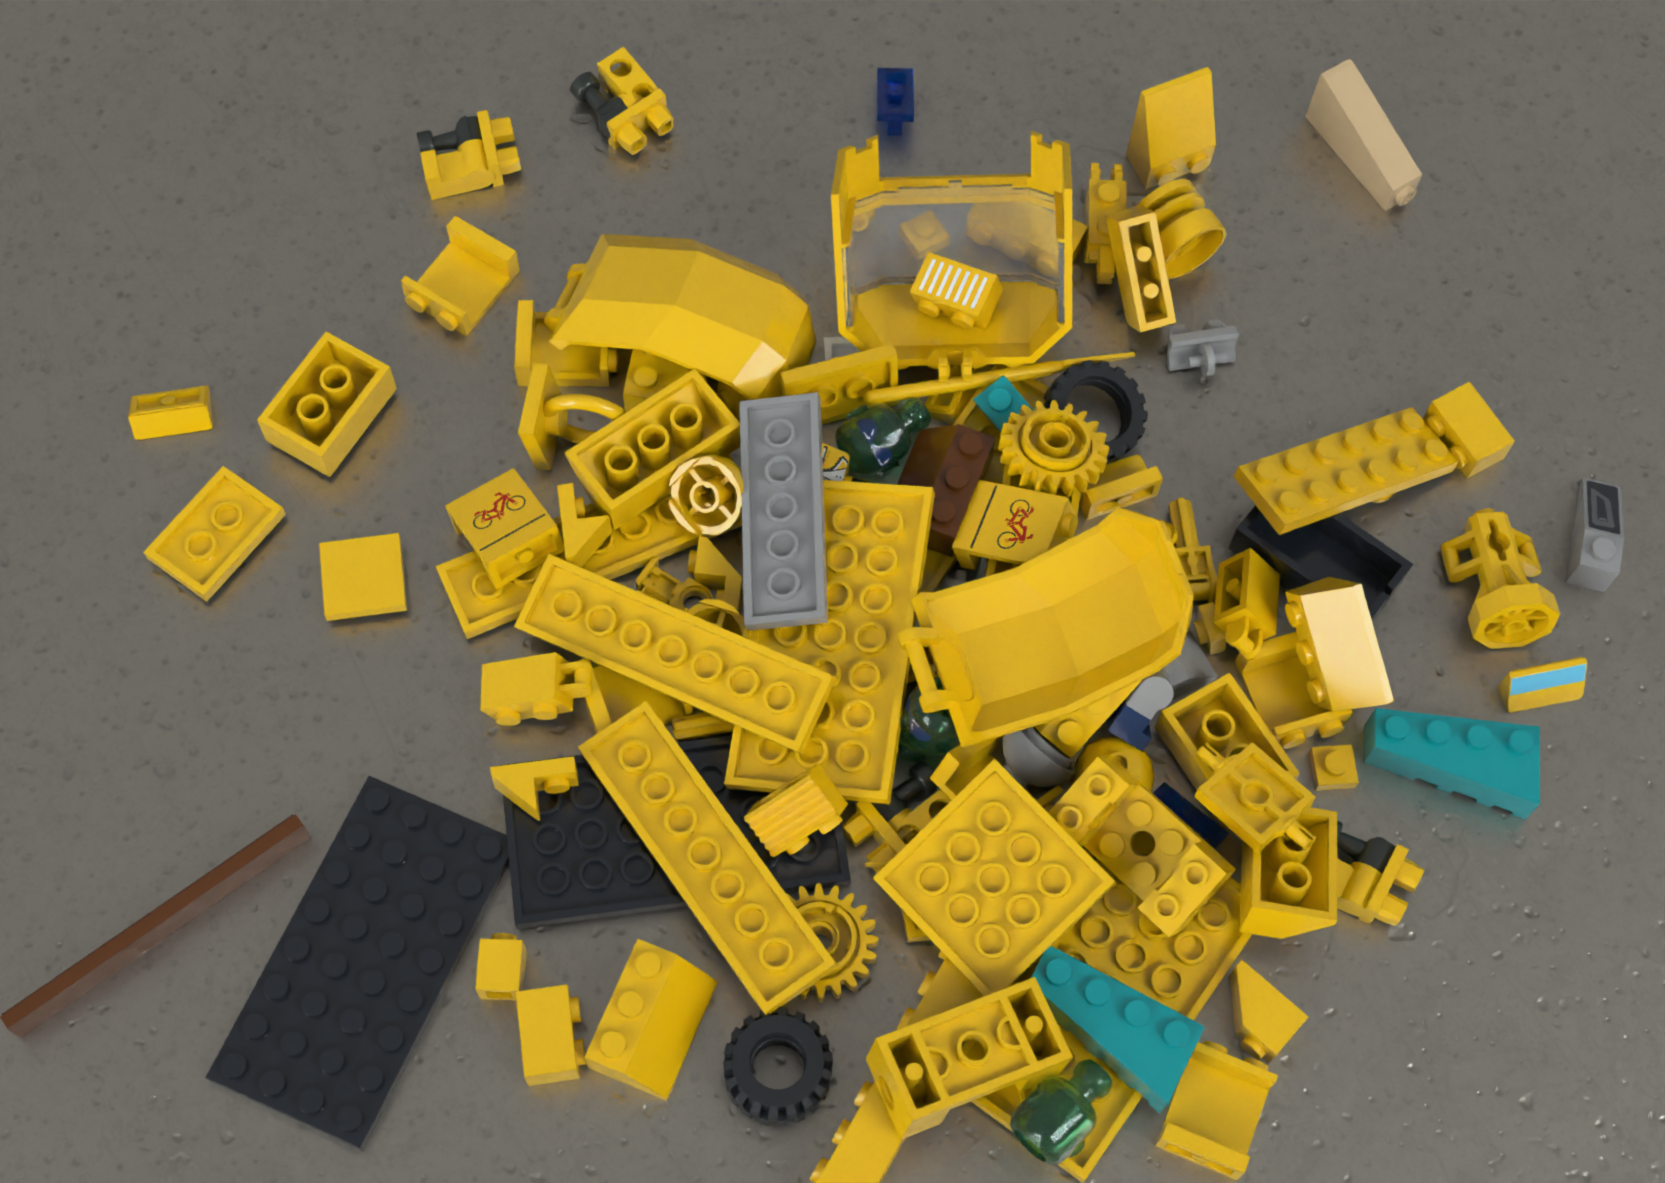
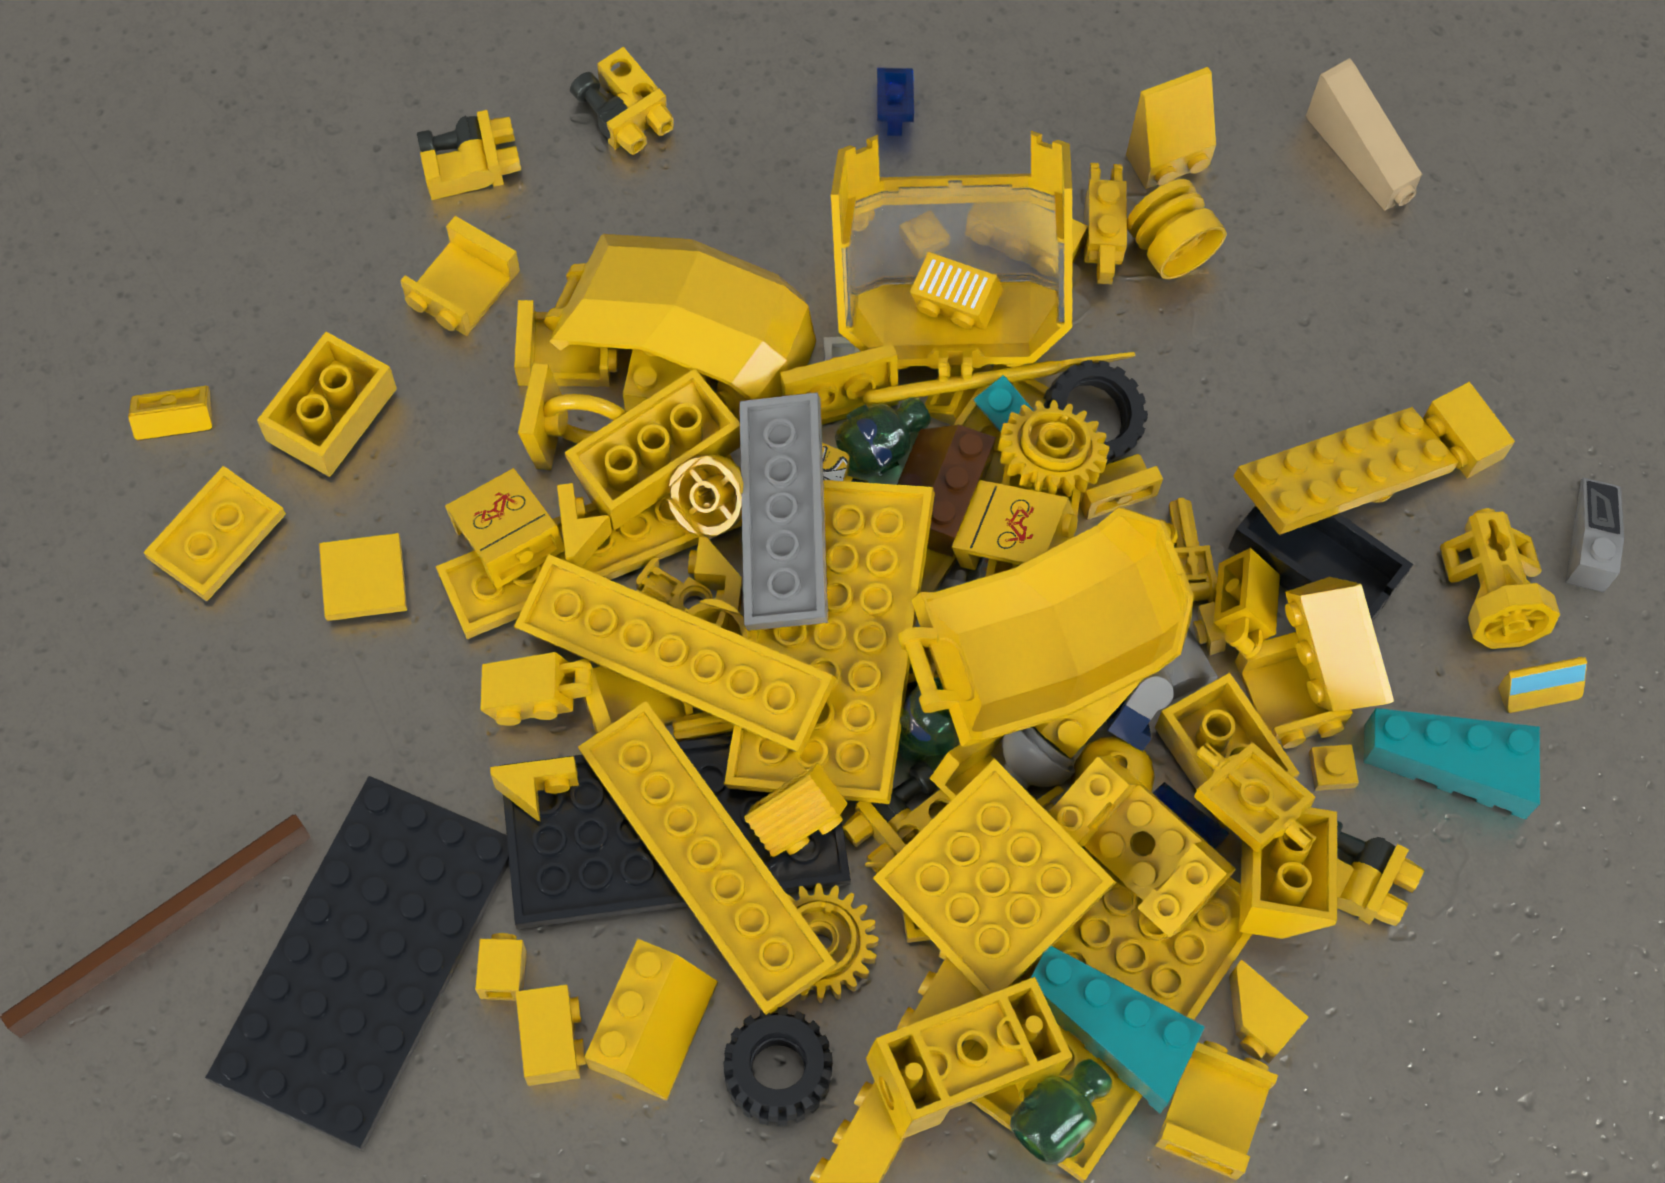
(1140, 268): yellow brick -> none
(1201, 348): light grey hips -> none

